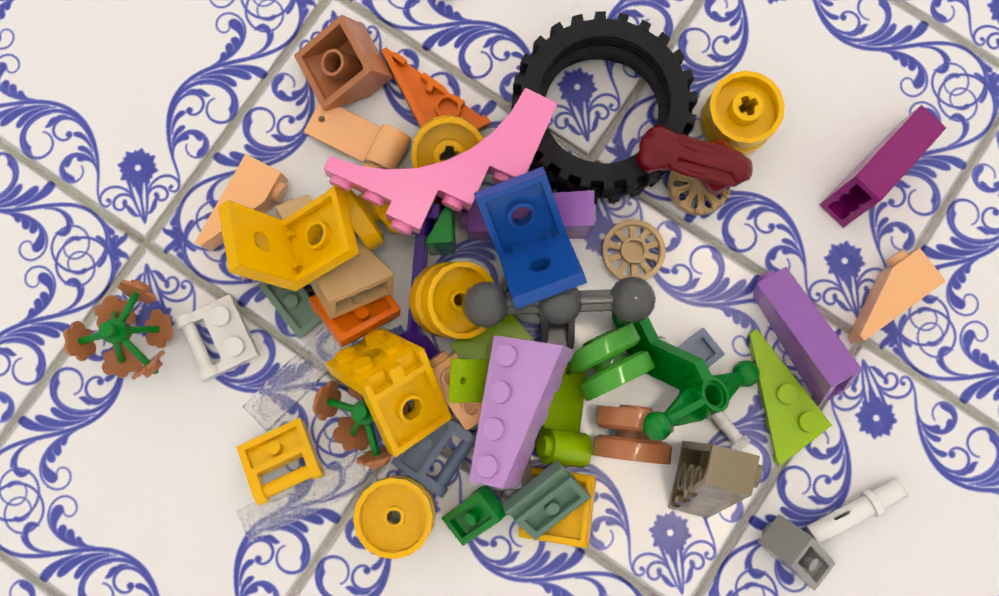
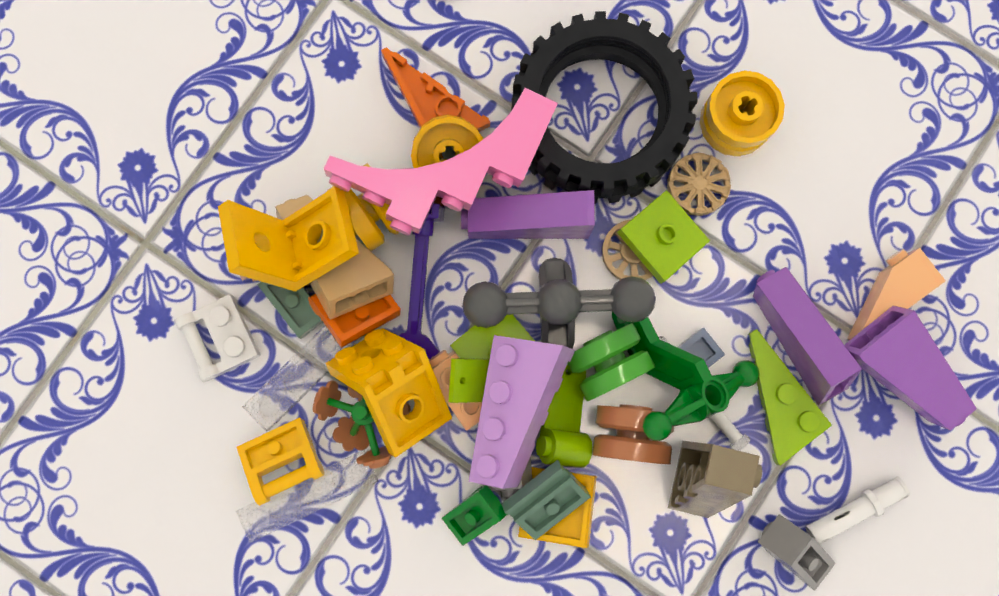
(115, 328): nougat plant -> none
(252, 186): light nougat slope -> none
(342, 64): nougat slope -> none
(358, 137): light nougat door -> none
(374, 511): yellow wheel -> none
(421, 456): sand blue plate -> none
(439, 295): yellow wheel -> none
(442, 237): green slope -> none
(530, 242): blue bracket -> none
(663, 237): none -> lime plate
(711, 162): dark red hair -> none
(883, 167): magenta slope -> none
(911, 366): none -> medium lavender slope

